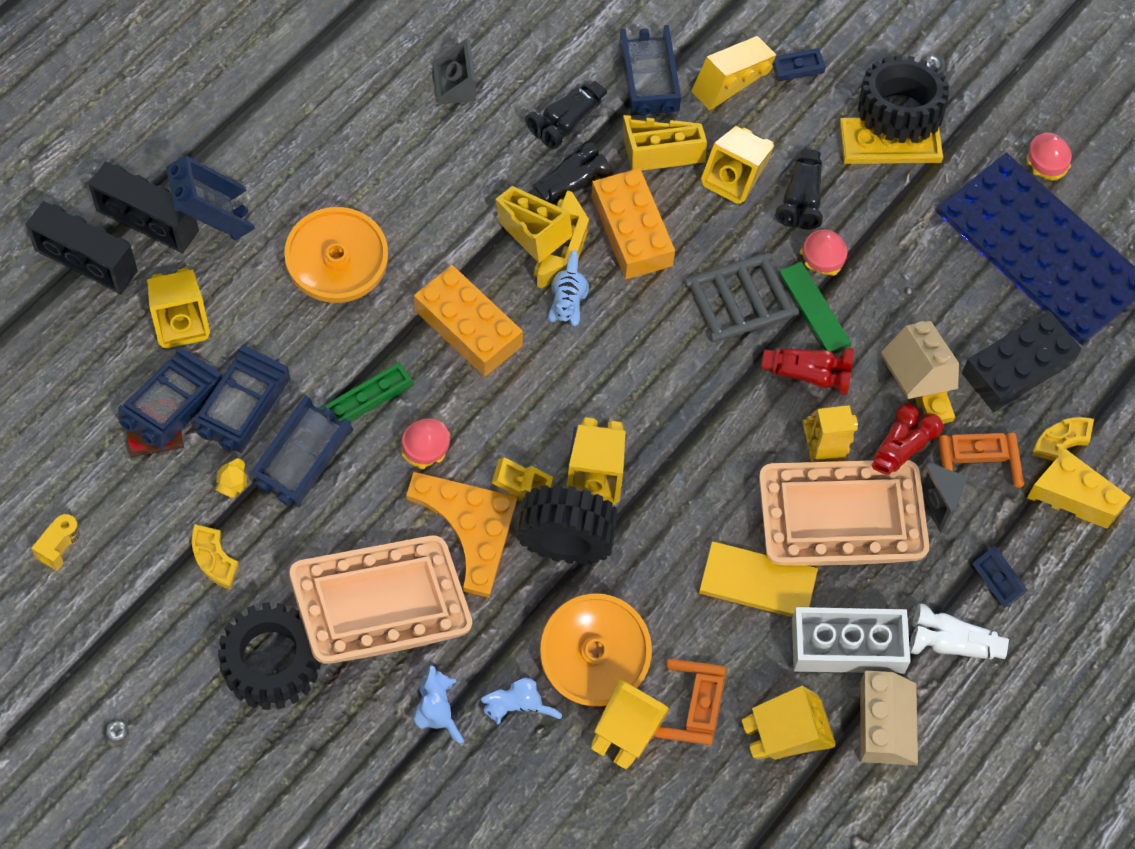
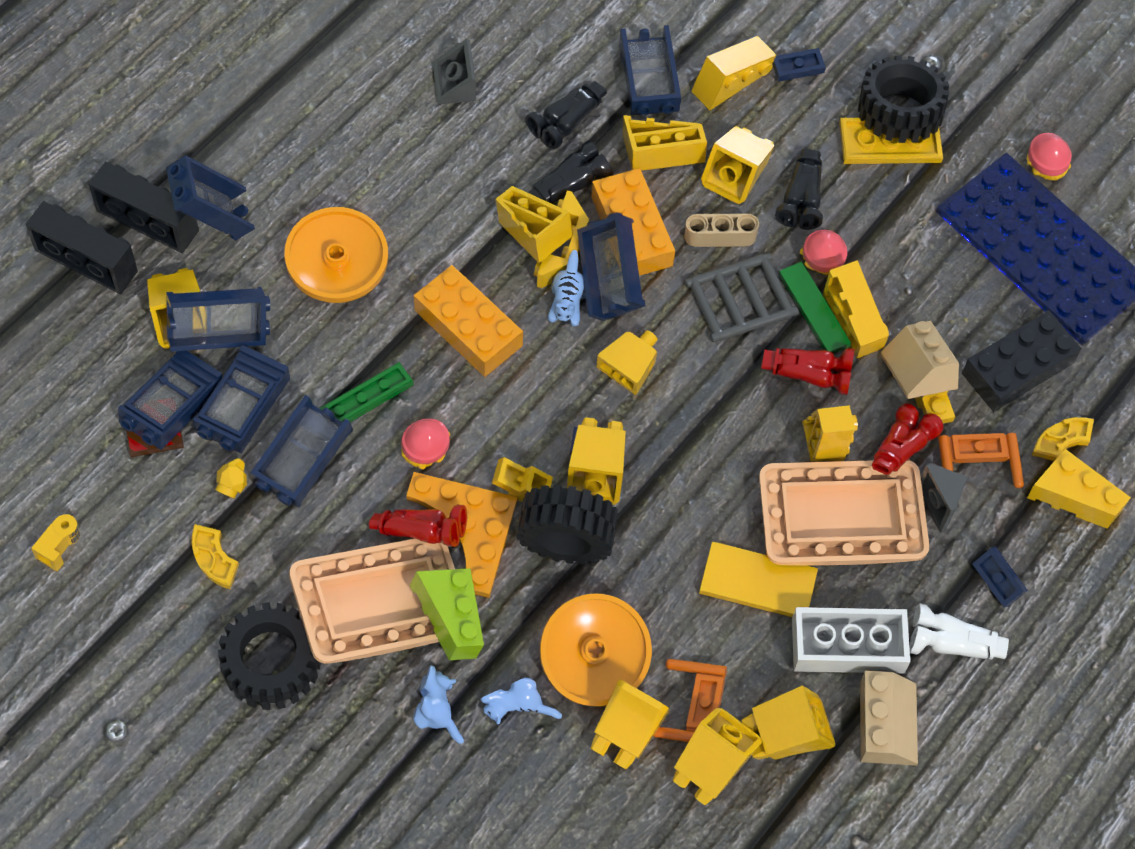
(217, 319): none -> door
(424, 525): none -> red piece
(452, 609): none -> lime wedge
(610, 267): none -> dark blue door
(629, 359): none -> yellow torso
(711, 237): none -> tan beam
(715, 754): none -> yellow hips
(855, 309): none -> yellow wedge

